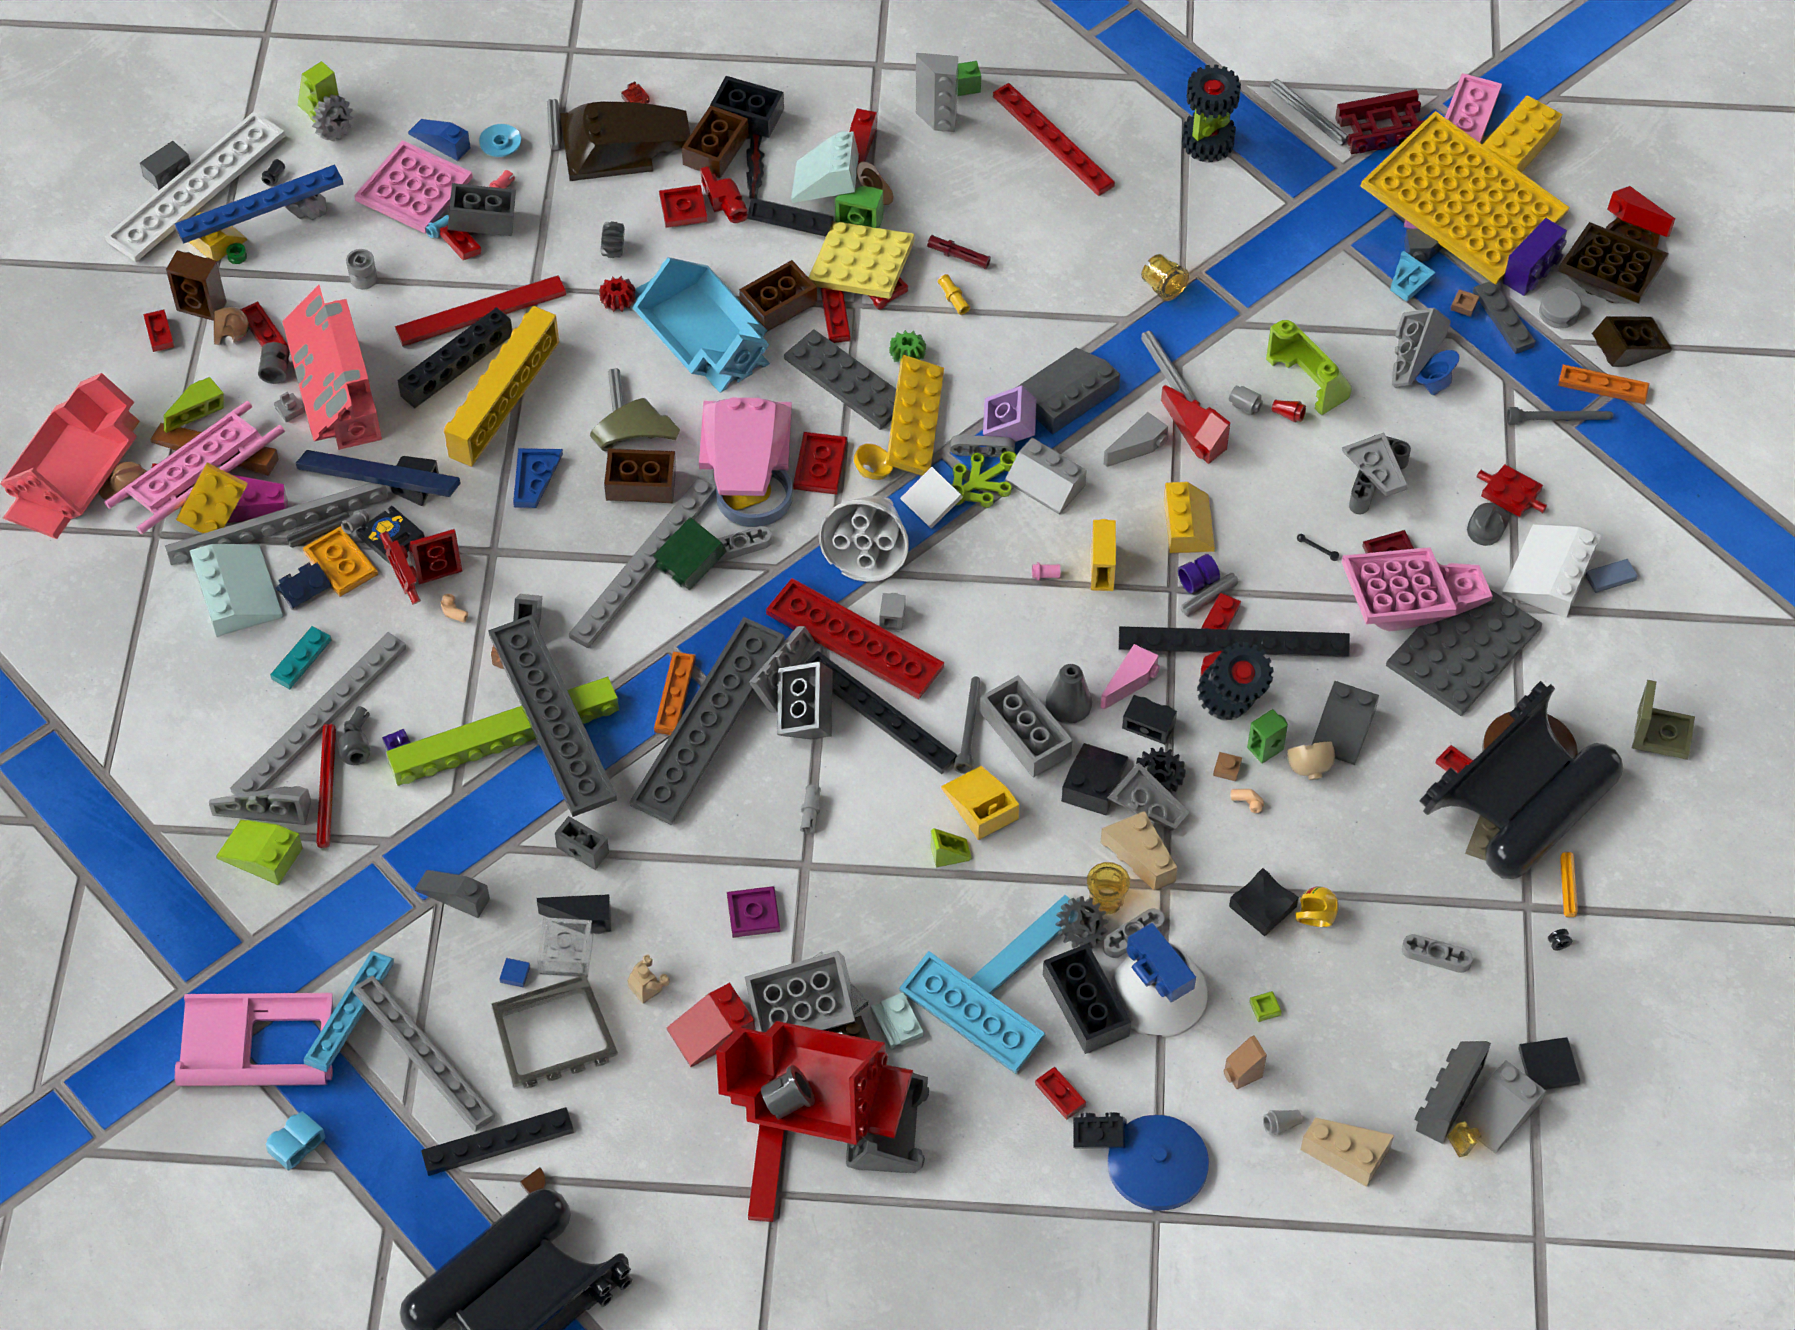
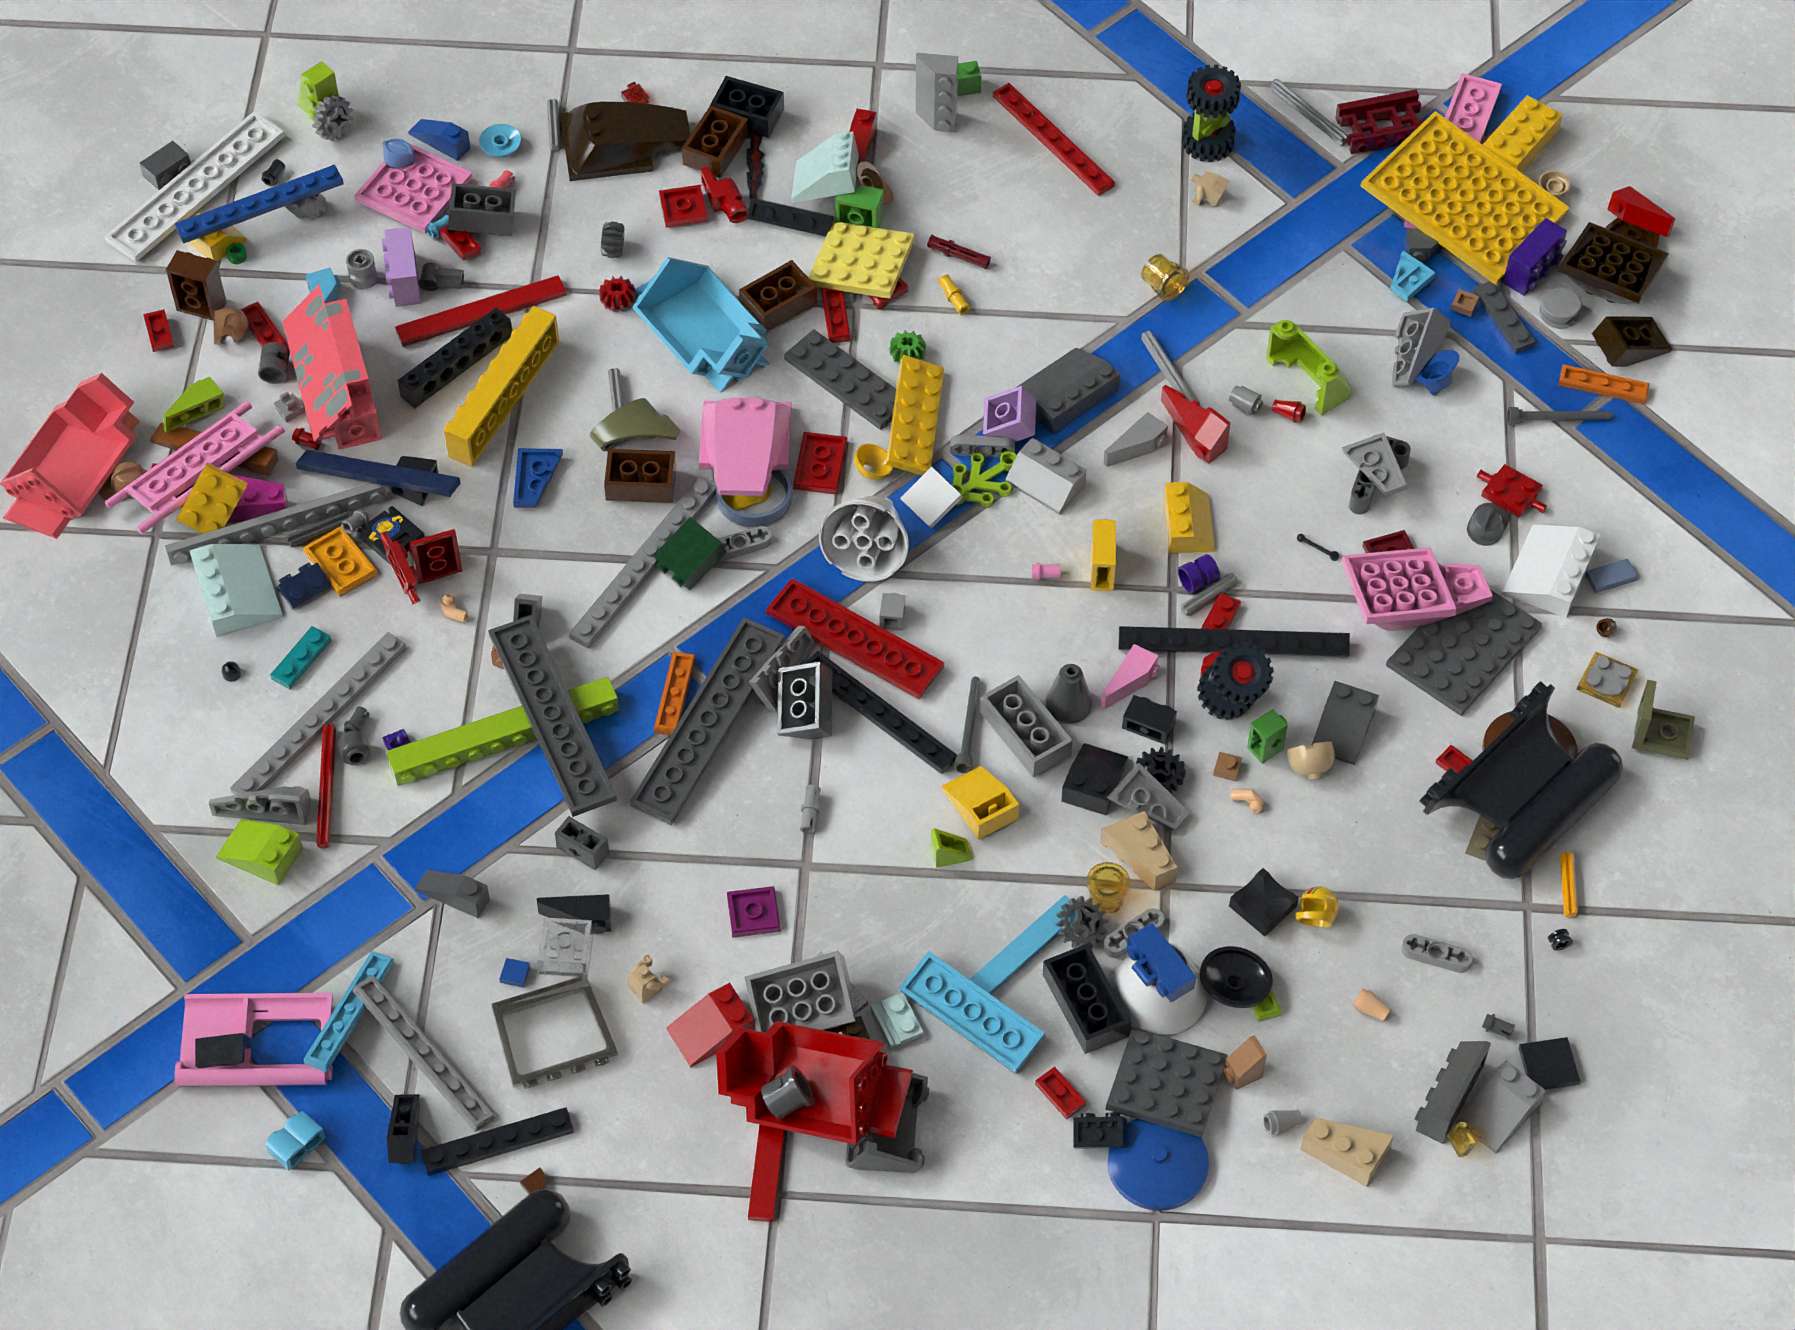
(221, 1050): none -> black panel
(227, 673): none -> black hinge
(305, 438): none -> red pin
(328, 283): none -> medium azure slope
(398, 153): none -> medium blue hat
(402, 266): none -> lavender brick
(403, 1129): none -> black slope
(435, 276): none -> dark grey piece
(1166, 1082): none -> dark grey plate
(1209, 187): none -> tan piece
(1236, 977): none -> black dish
(1370, 1004): none -> light nougat cone
(1498, 1026): none -> dark grey pin
(1555, 183): none -> tan hat
(1604, 624): none -> reddish brown hinge
(1607, 679): none -> light grey piece

